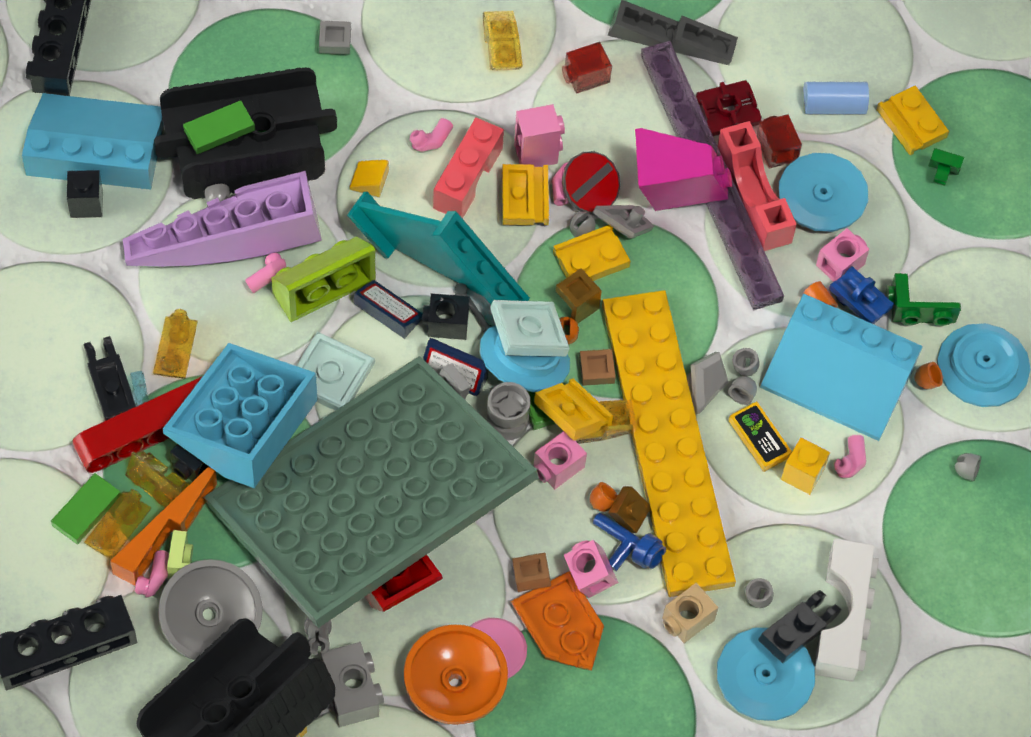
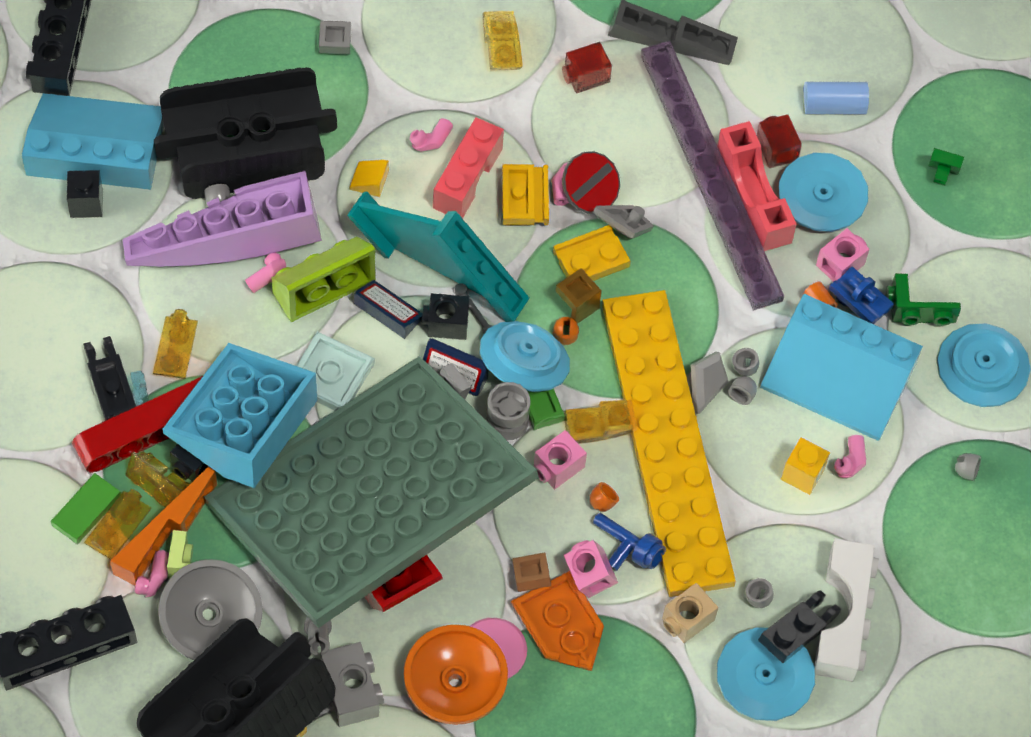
(219, 127): bright green tile -> none
(529, 328): light aqua tile -> none
(538, 136): bright pink brick -> none
(573, 409): yellow plate -> none
(586, 227): light grey hinge -> none
(597, 367): medium nougat tile -> none
(629, 509): pearl gold plate -> none
(679, 171): dark pink slope -> none
(735, 94): dark red piece -> none
(760, 436): tile -> none
(912, 120): yellow plate -> none
(929, 376): orange hinge -> none

